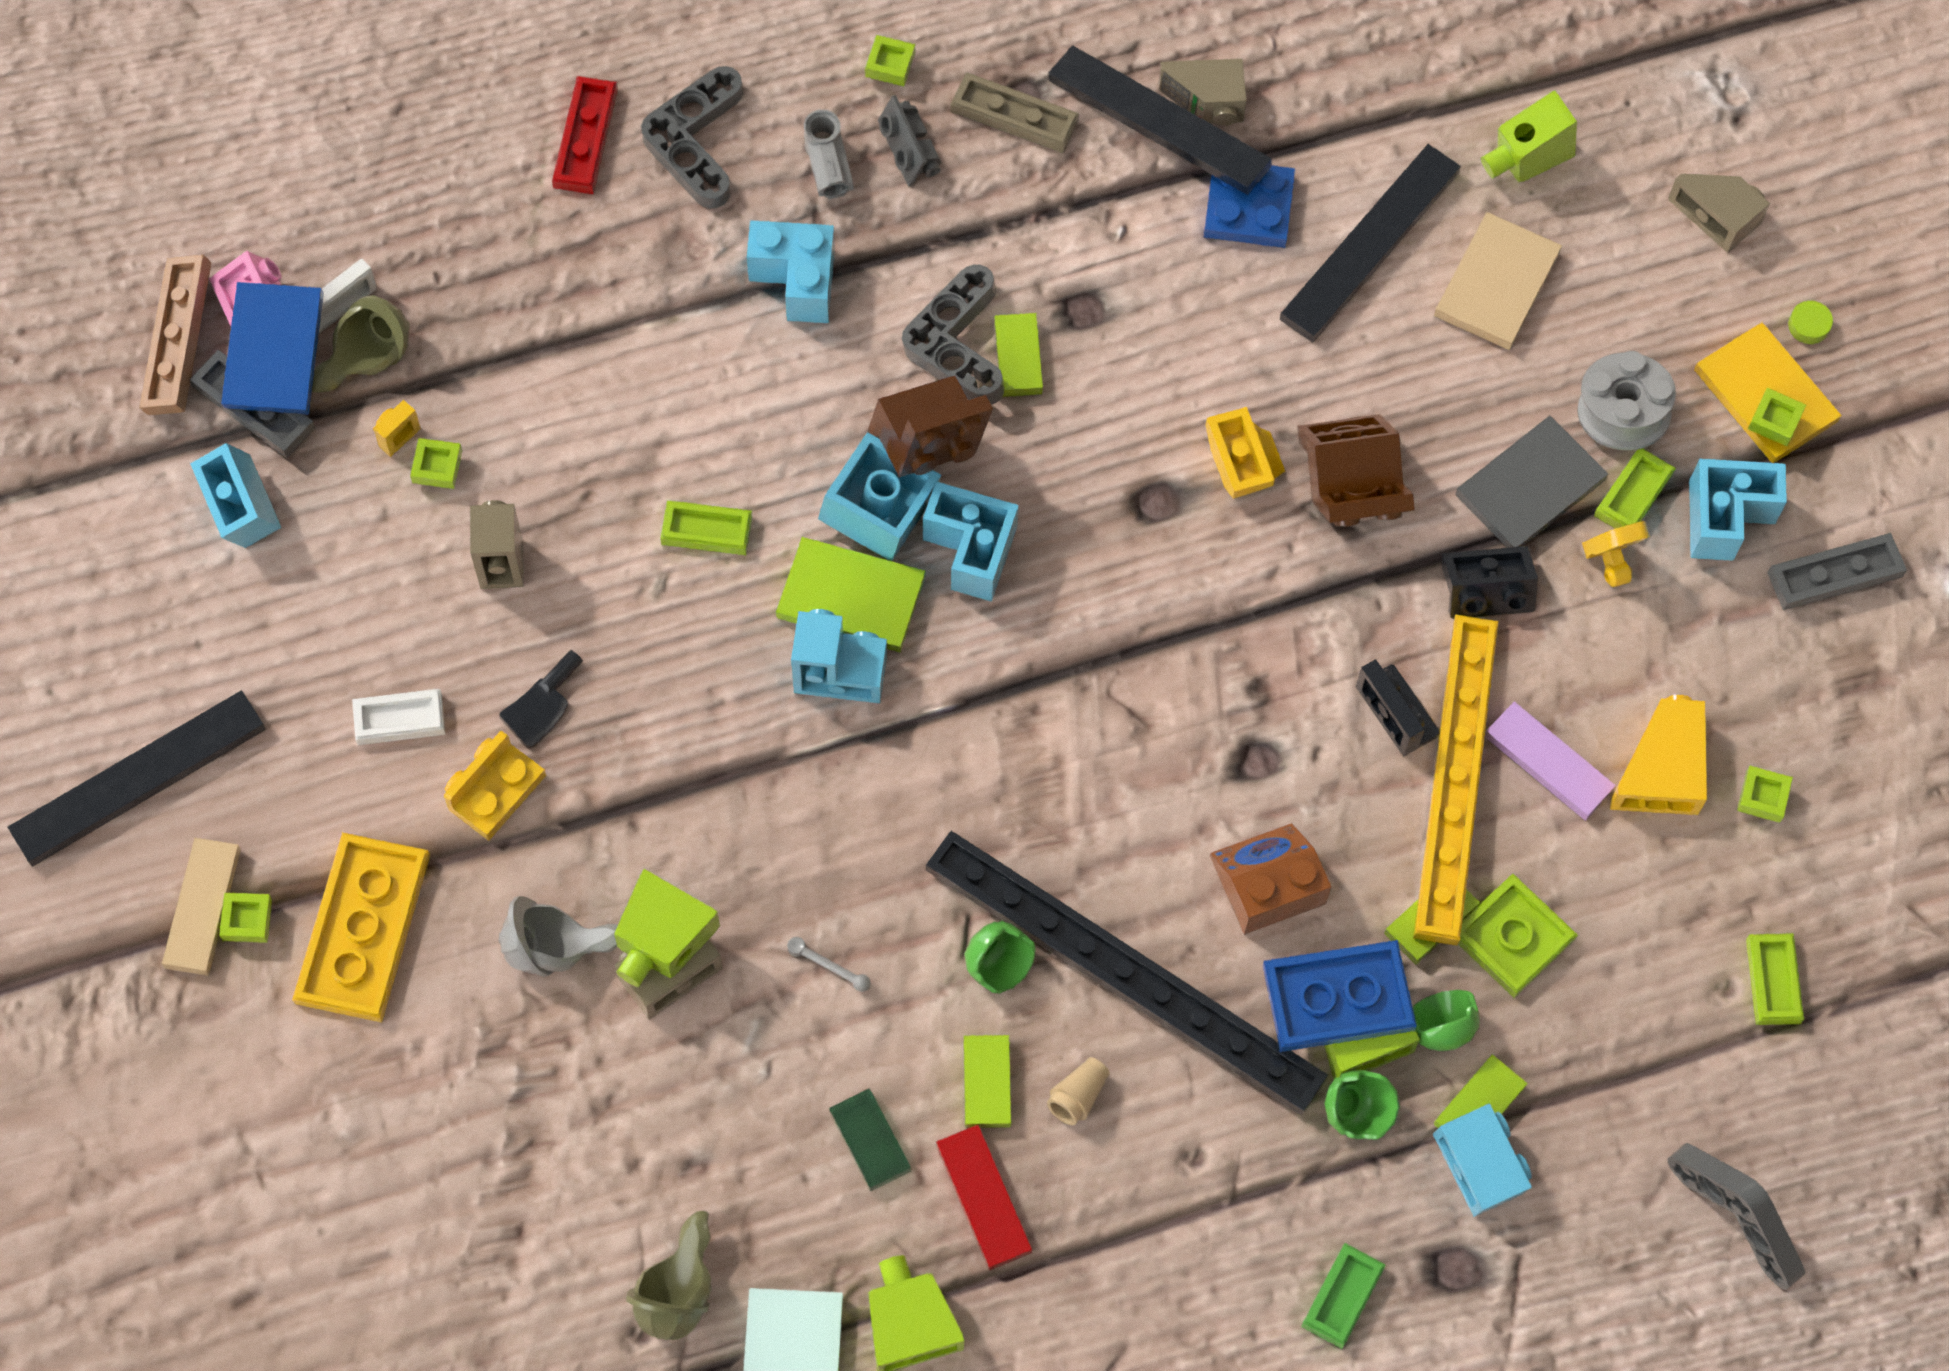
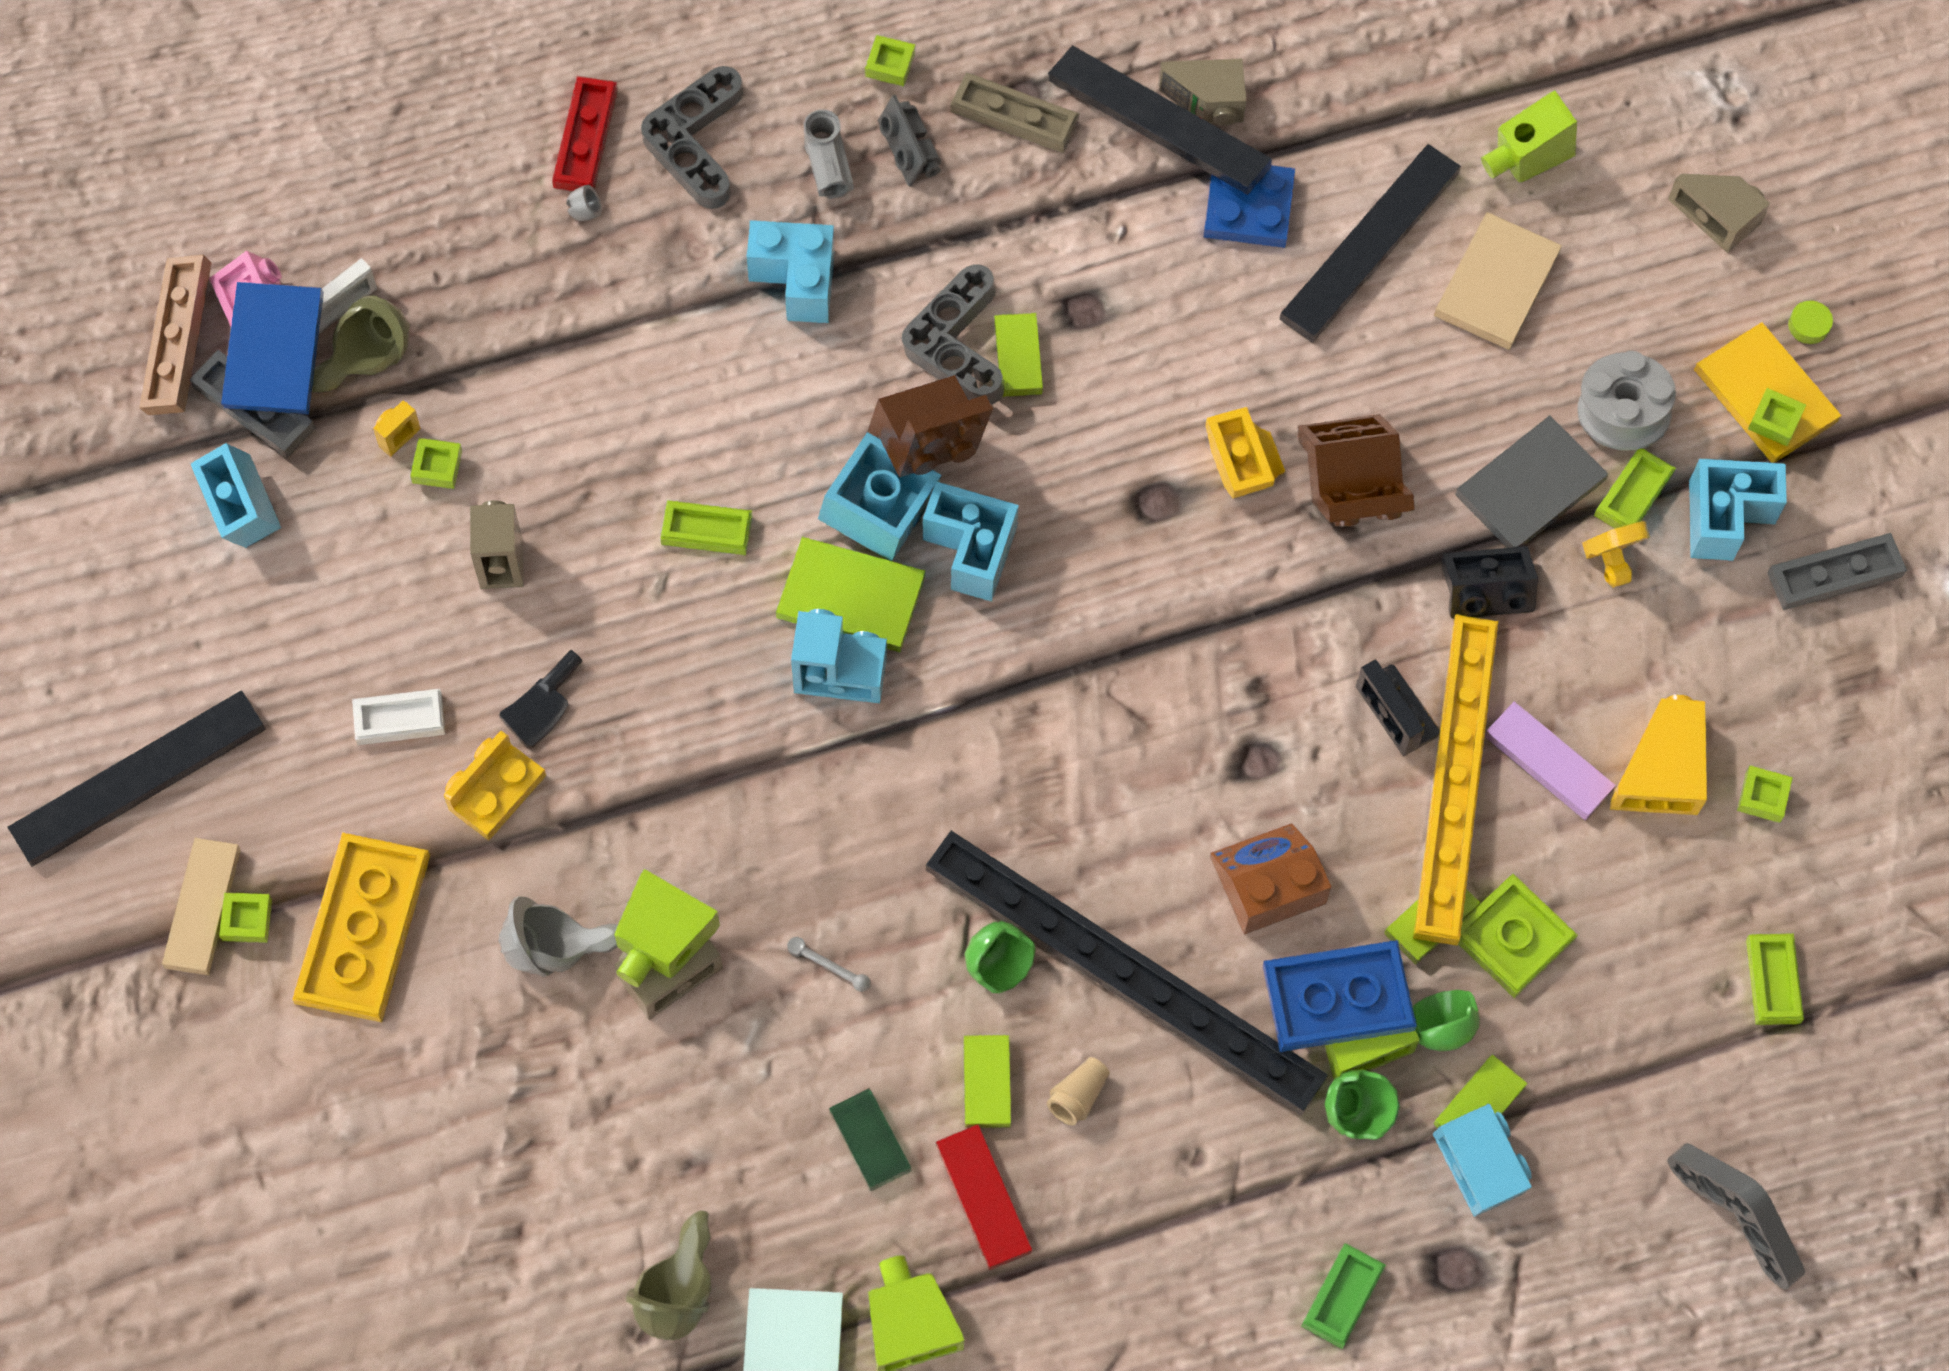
(584, 204): none -> light grey hinge

